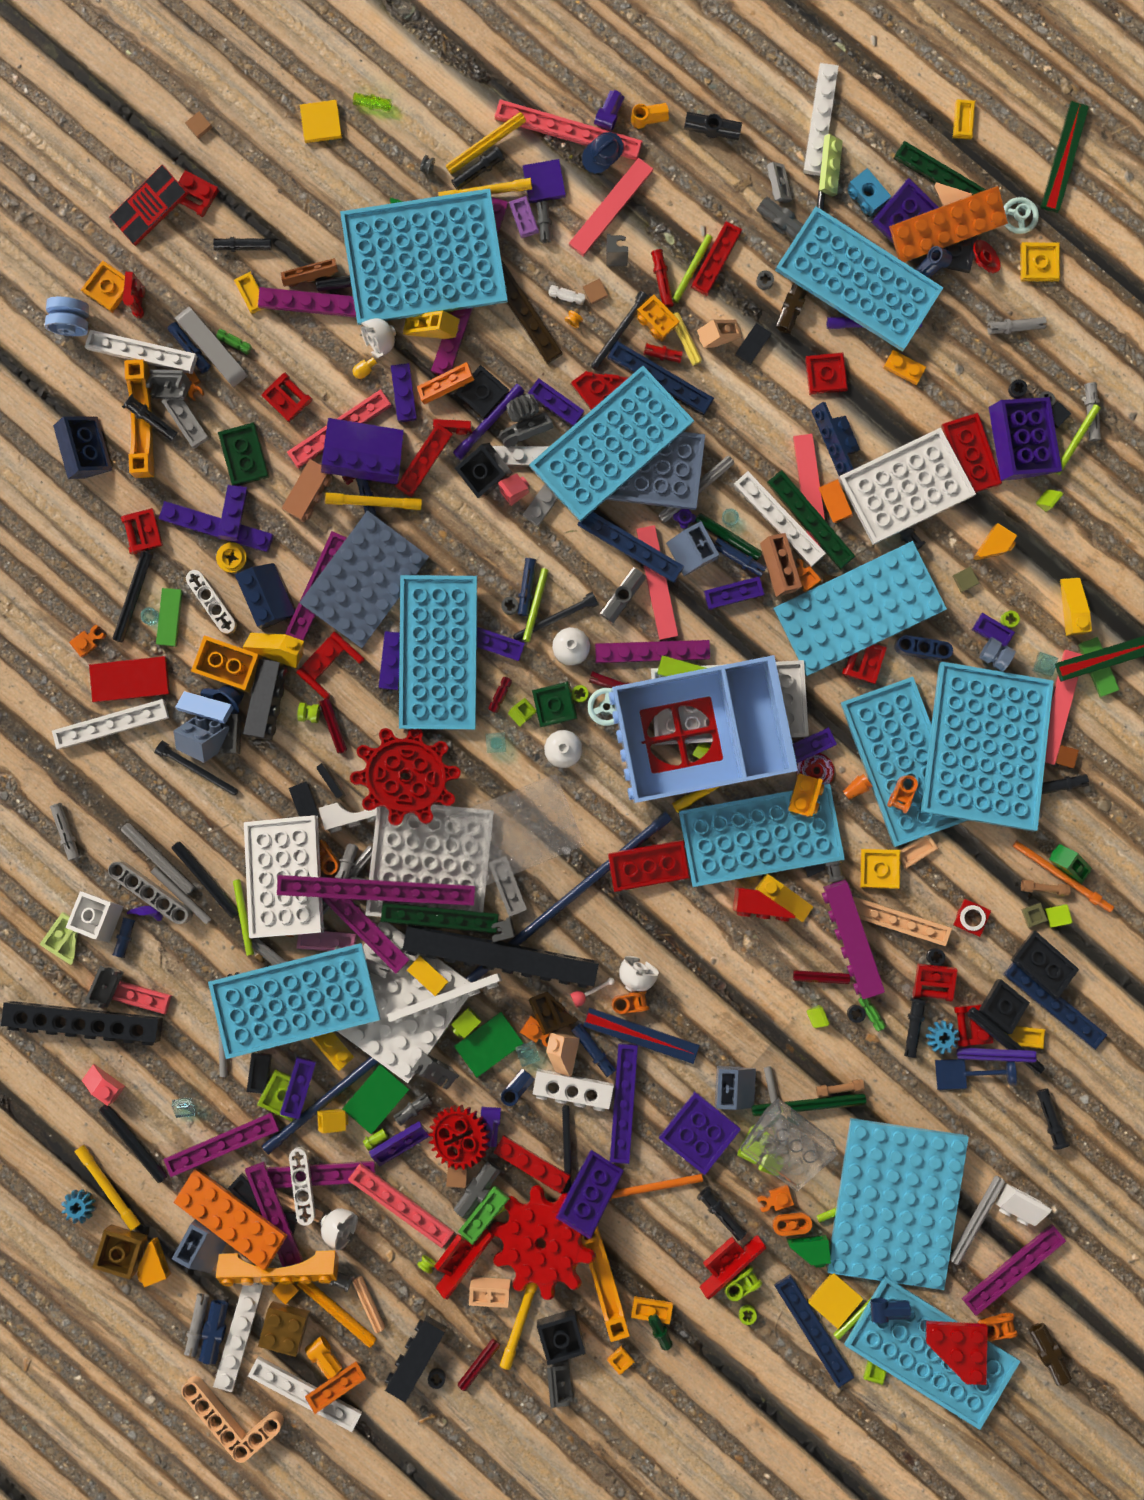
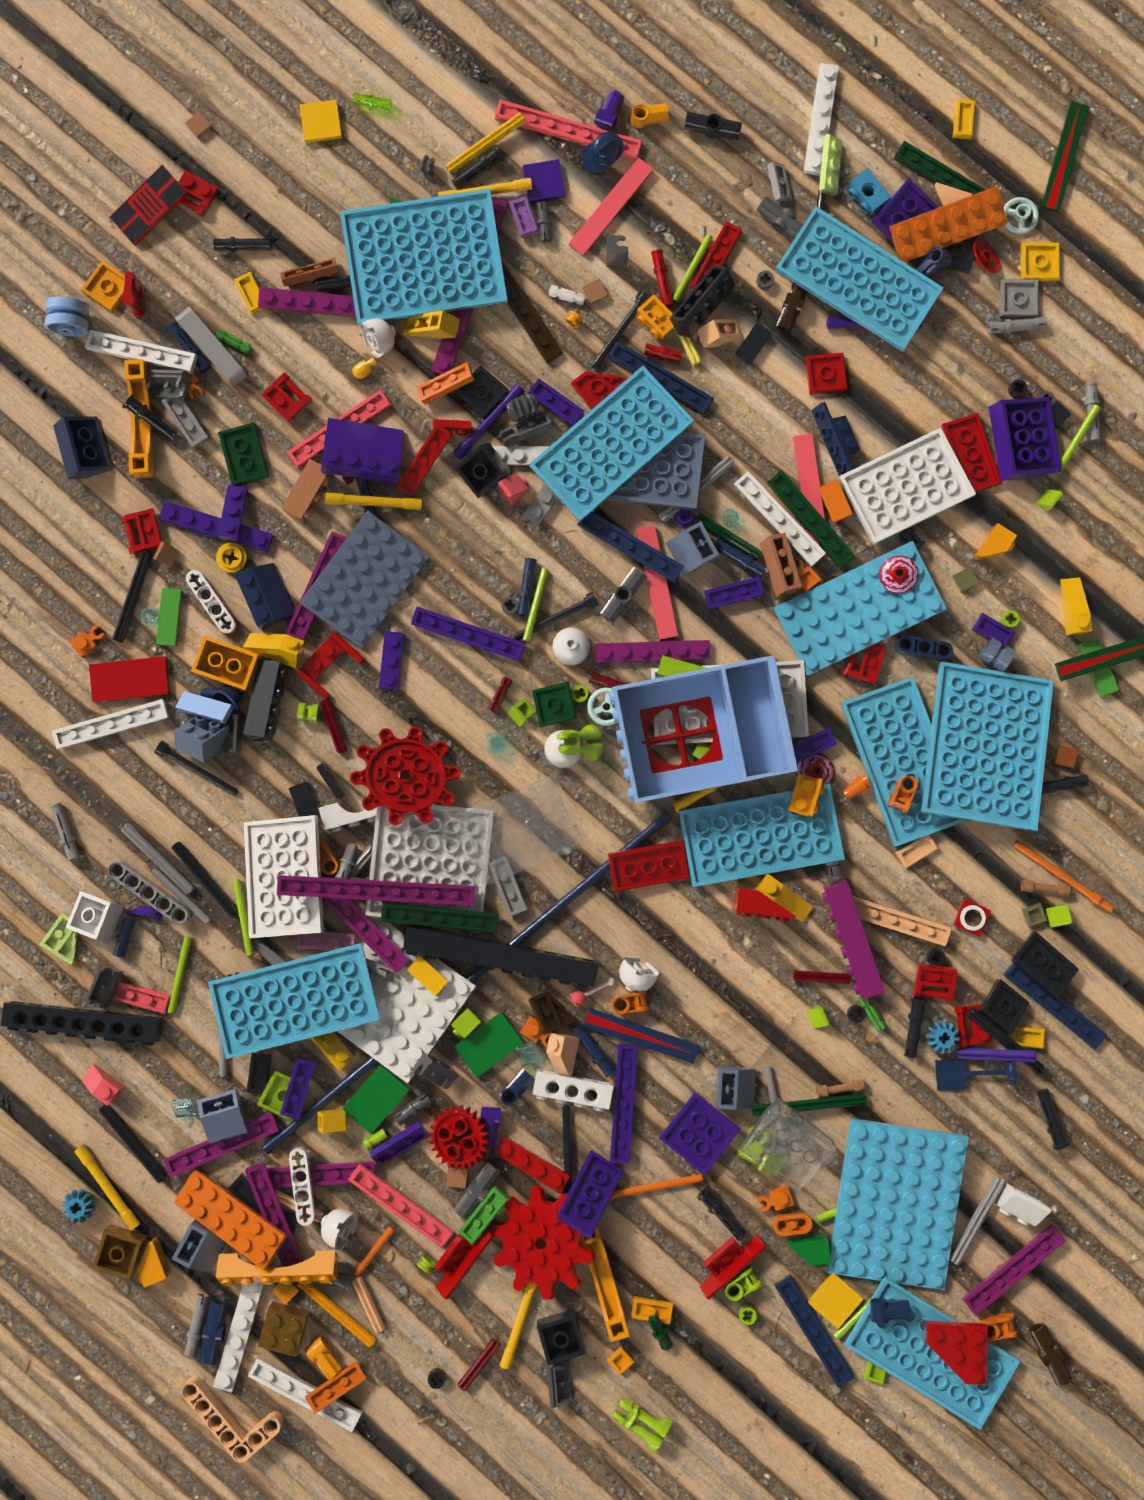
(166, 554): none -> medium nougat tile
(179, 974): none -> lime bar
(222, 1116): none -> sand blue slope
(374, 1251): none -> orange bar
(403, 392): dark purple plate -> none
(415, 1359): black brick -> none
(437, 1001): white plate -> none
(438, 652): medium azure plate -> none
(489, 1292): light nougat hinge -> none
(506, 927): dark grey hinge -> none
(572, 742): none -> lime piece
(661, 1427): none -> lime piece
(702, 301): none -> black brick
(880, 868): yellow tile -> none
(893, 582): none -> dish
(904, 367): light orange plate -> none
(1018, 298): none -> light grey tile
(1045, 664): clear light blue plate -> none
(1060, 707): coral tile -> none
(1070, 863): green slope -> none

